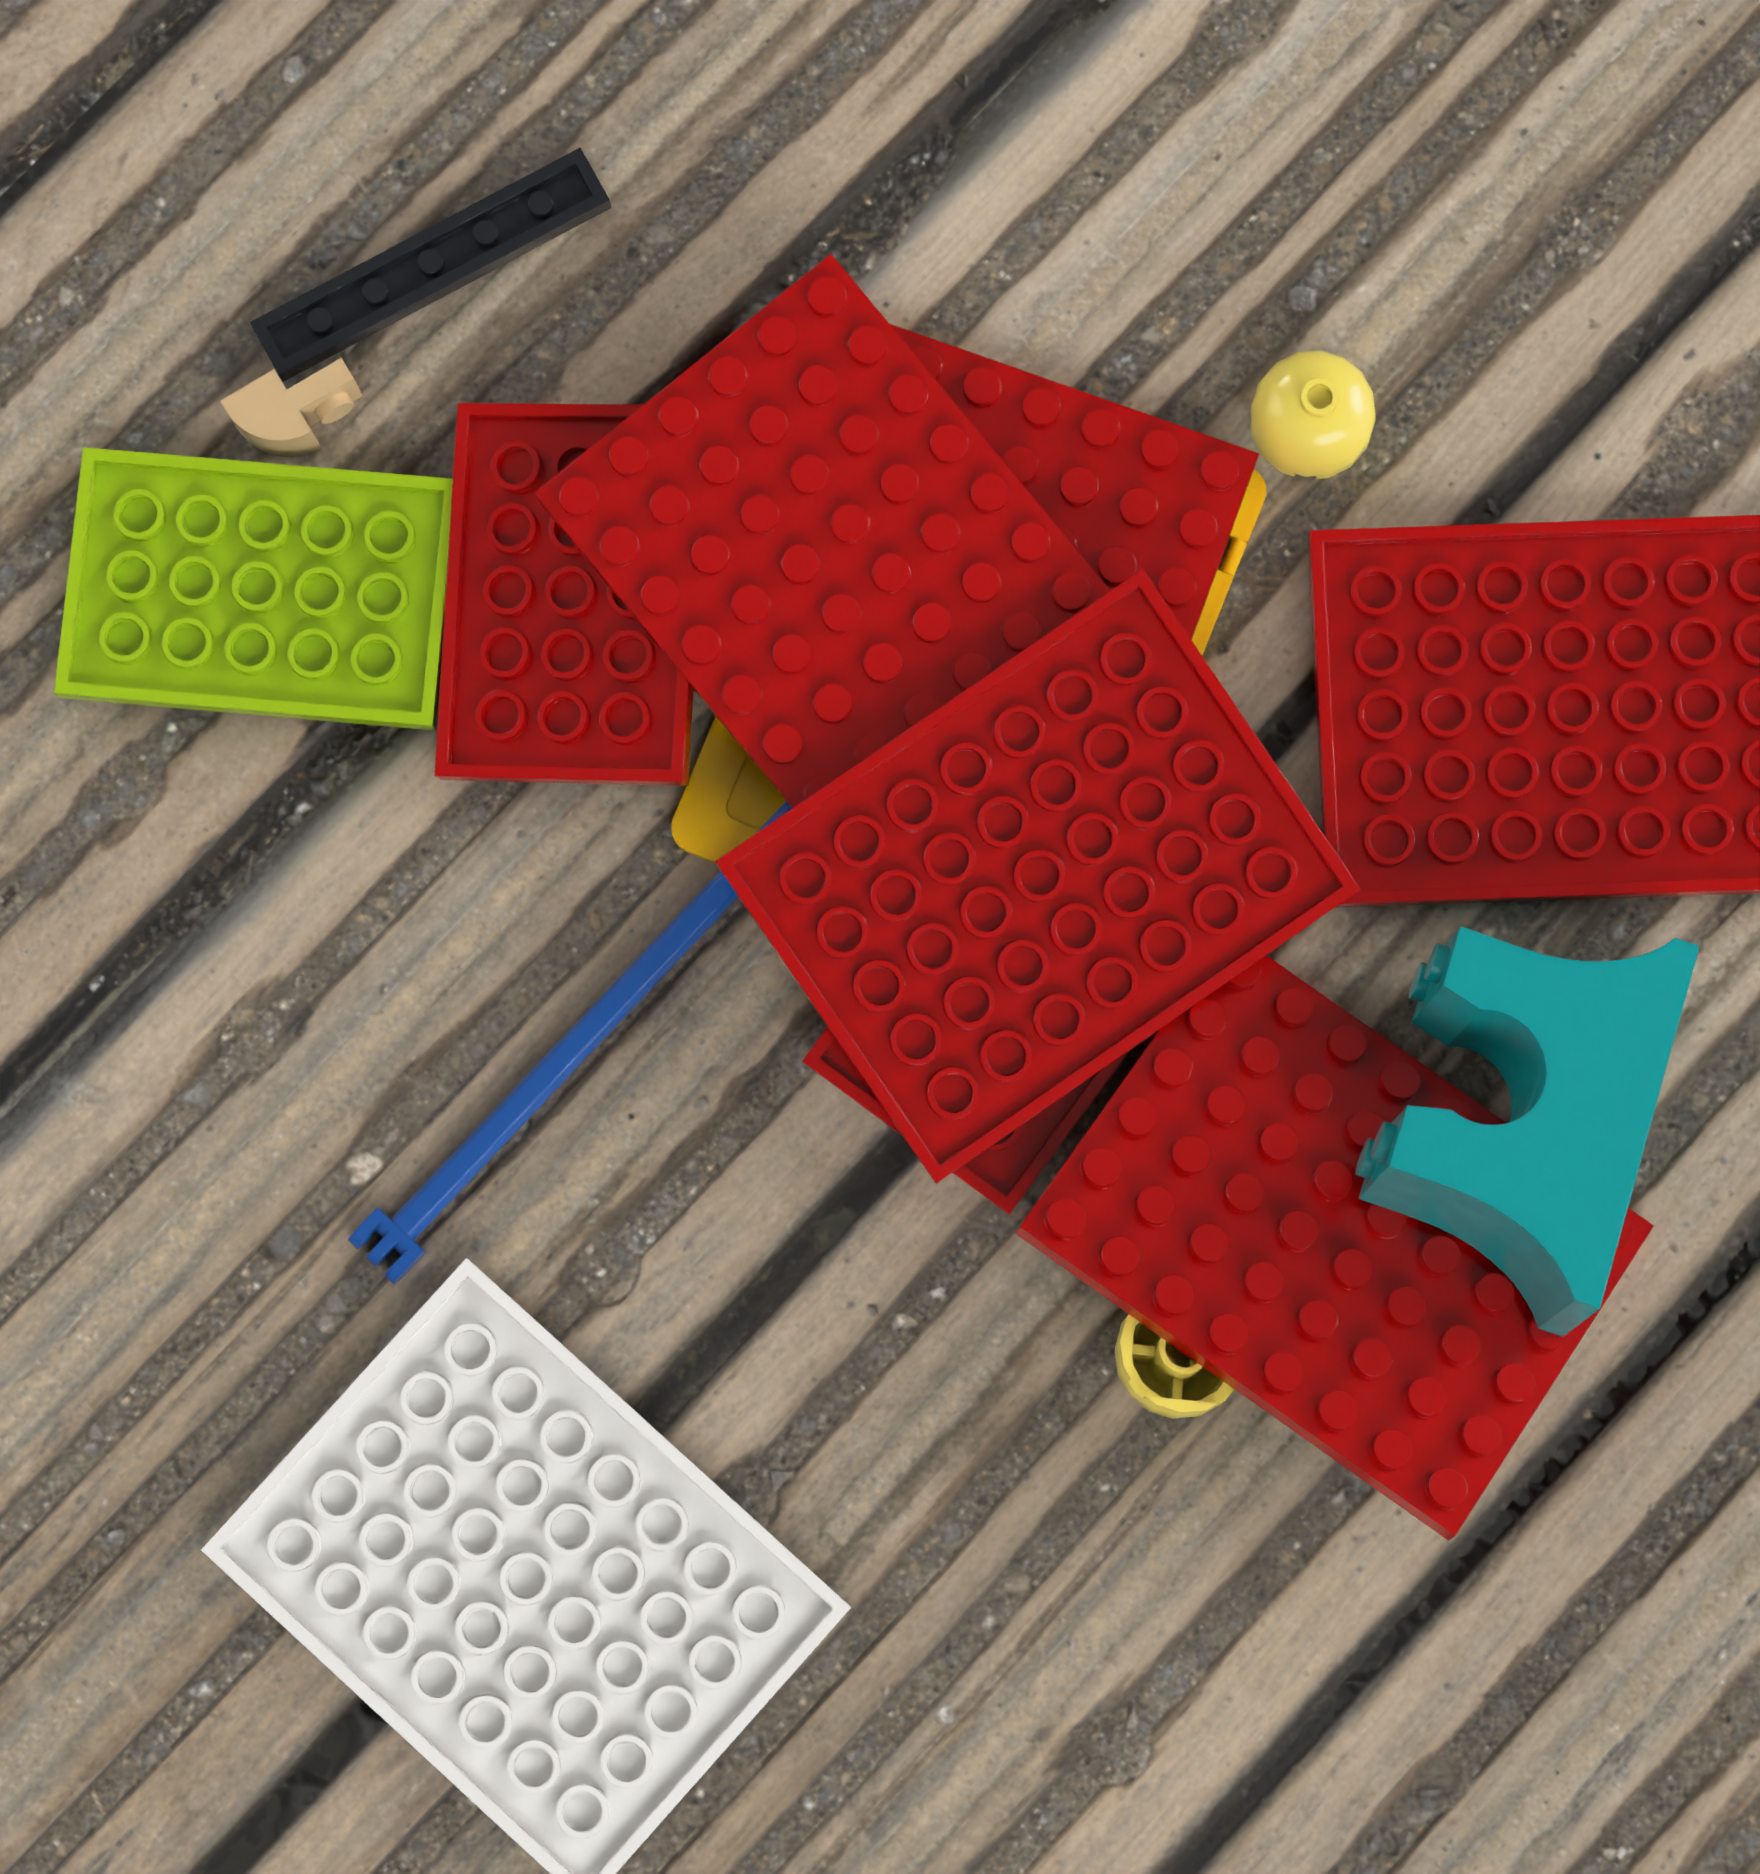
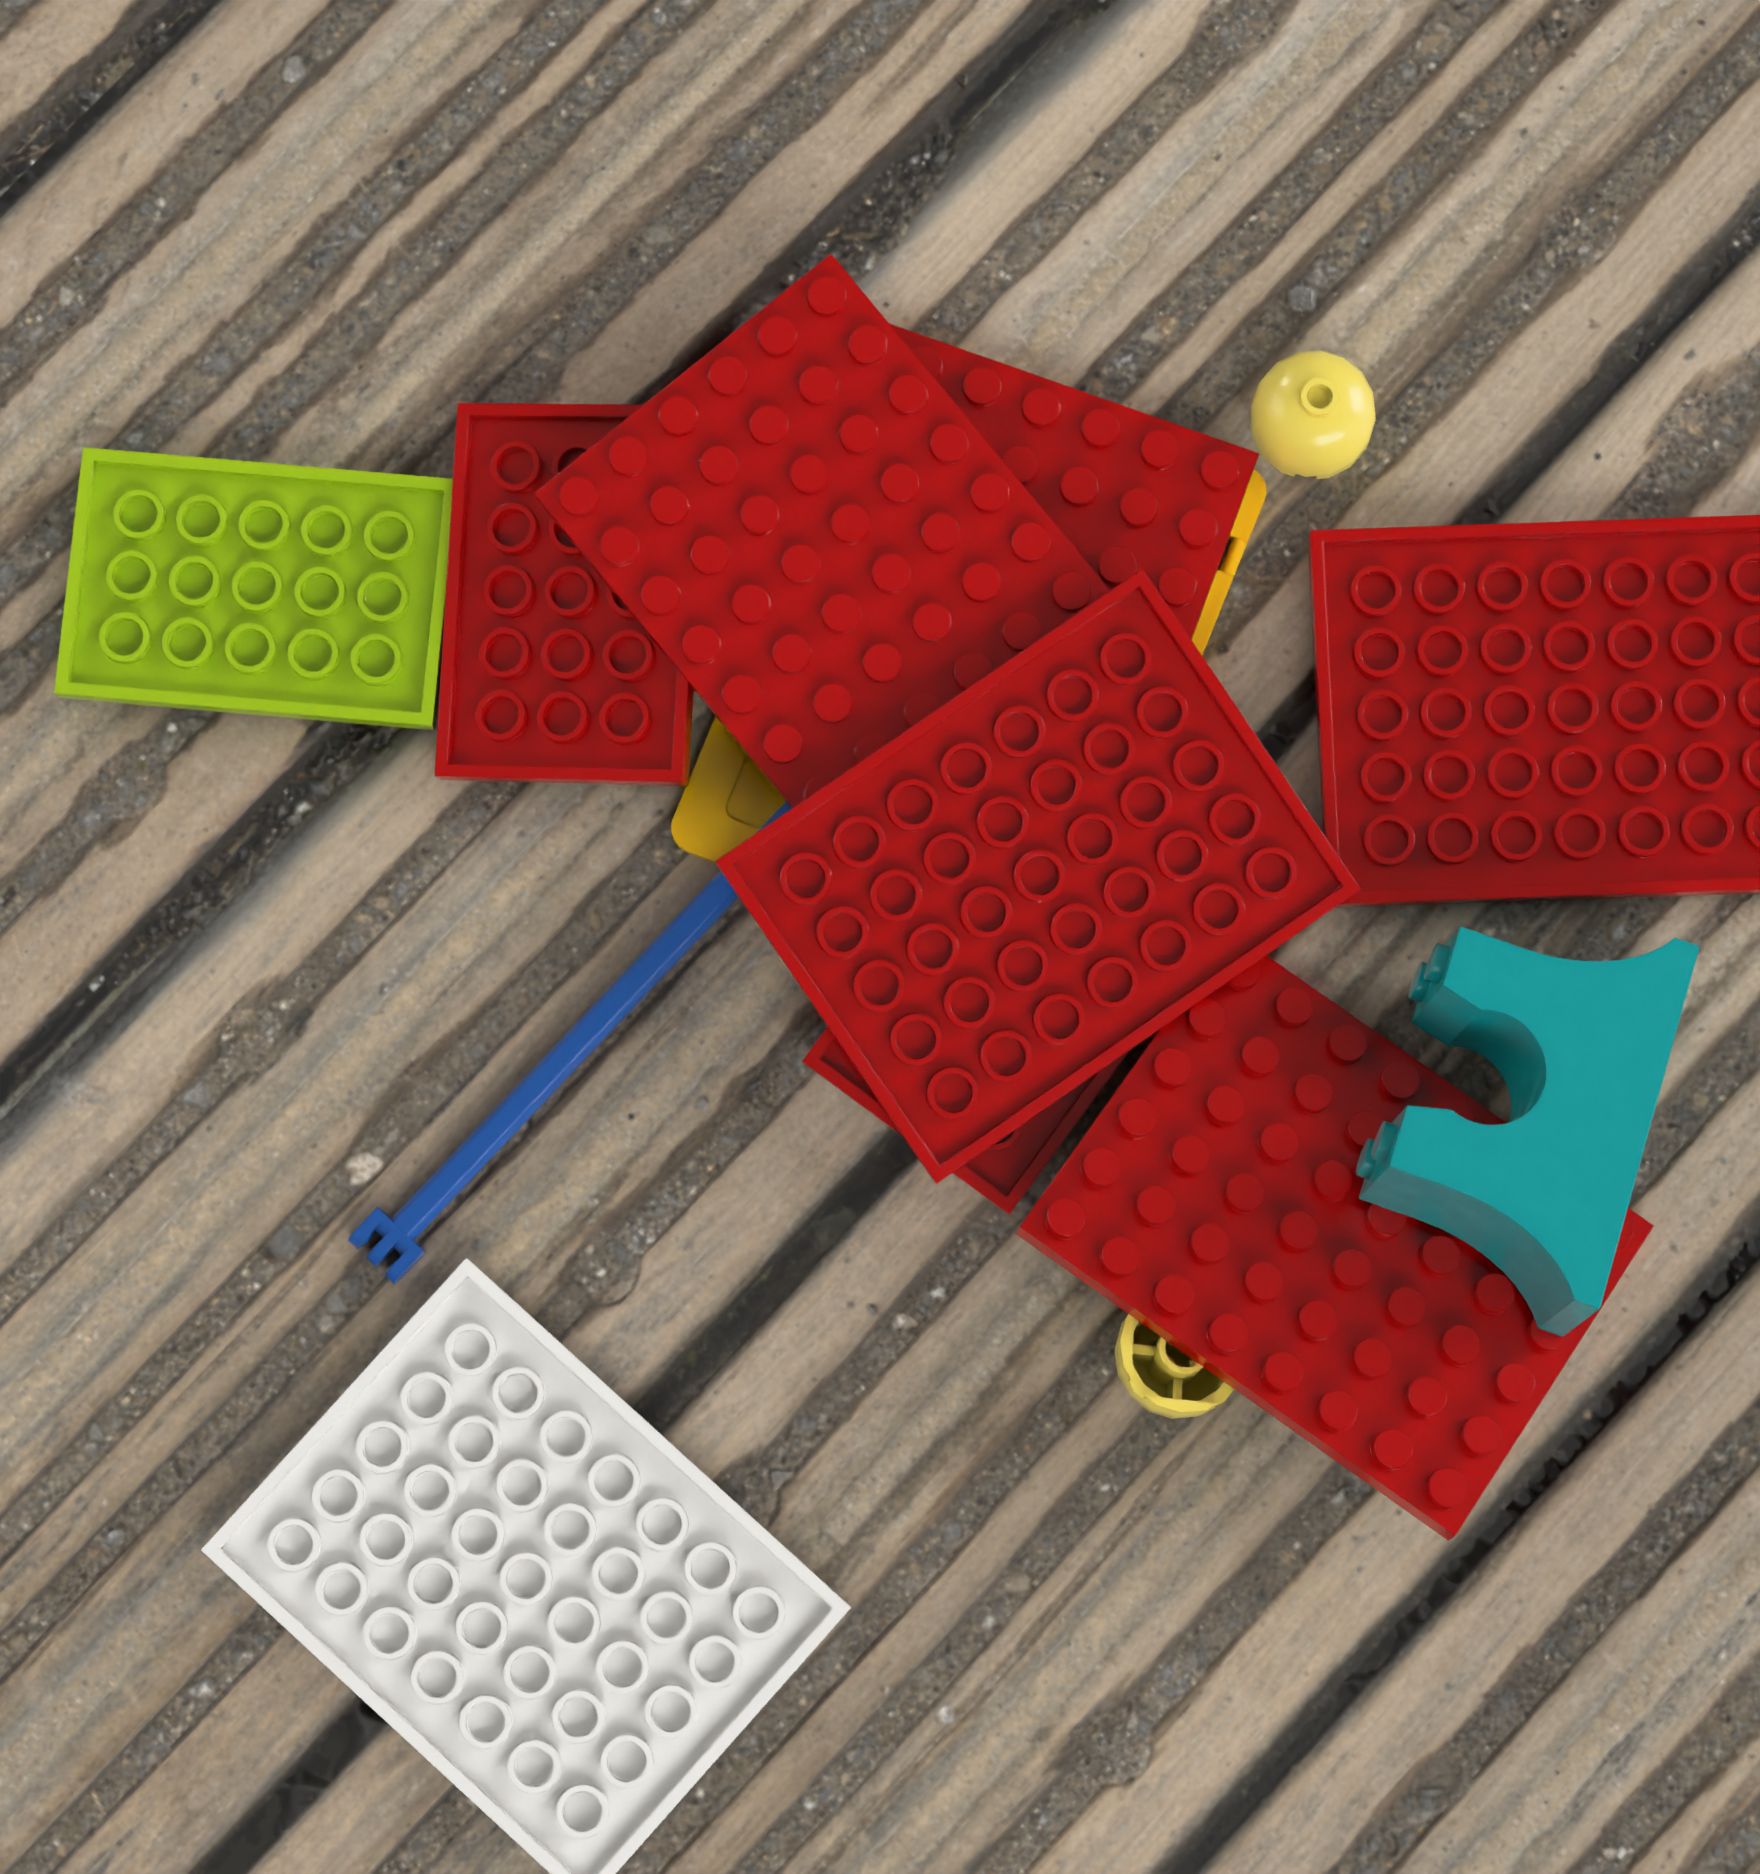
(281, 418): tan brick -> none
(431, 264): black plate -> none

